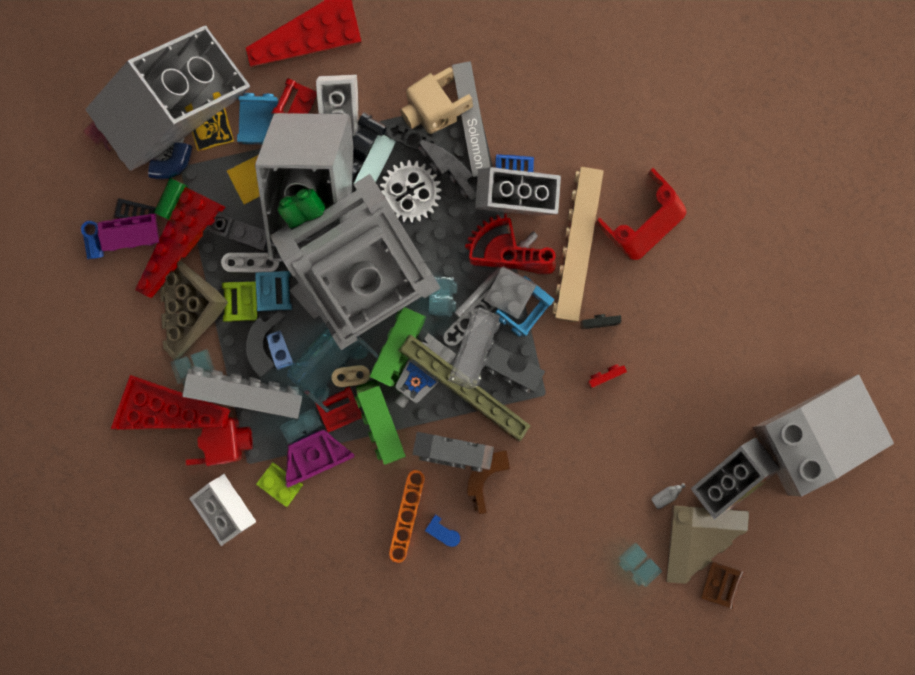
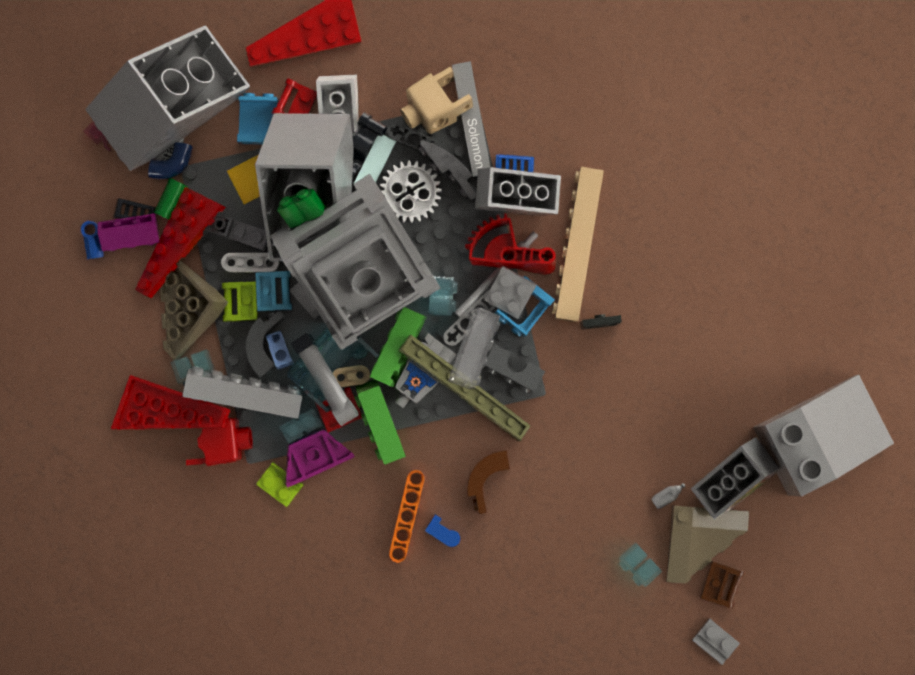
(214, 131): flag -> none
(222, 509): white slope -> none
(341, 406): none -> light grey piece
(452, 452): dark grey brick -> none
(598, 378): red plate -> none
(639, 242): red windscreen -> none
(715, 641): none -> light grey plate

